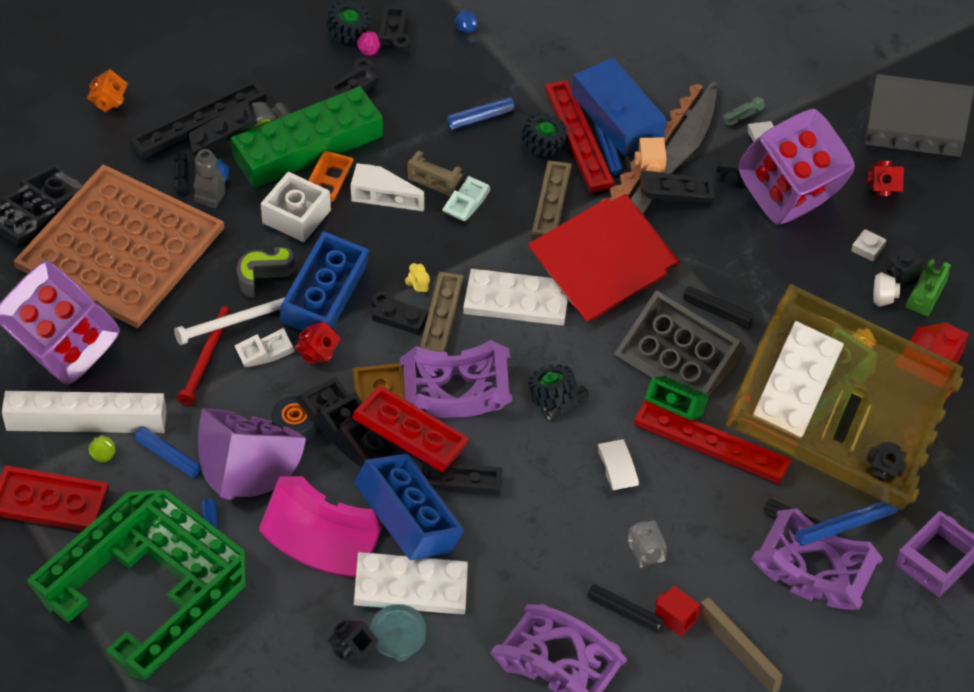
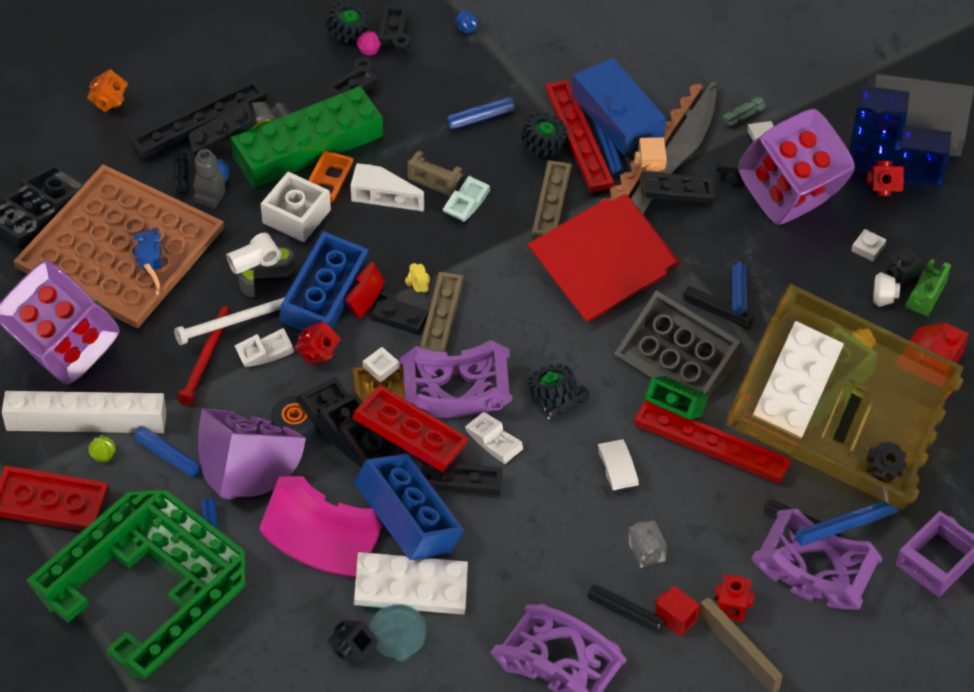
(148, 253): none -> blue animal
(259, 251): none -> white piece
(366, 292): none -> red slope
(381, 364): none -> white plate
(491, 436): none -> white slope
(515, 297): white plate -> none
(734, 596): none -> red brick
(739, 288): none -> blue axle
(882, 136): none -> clear blue piece

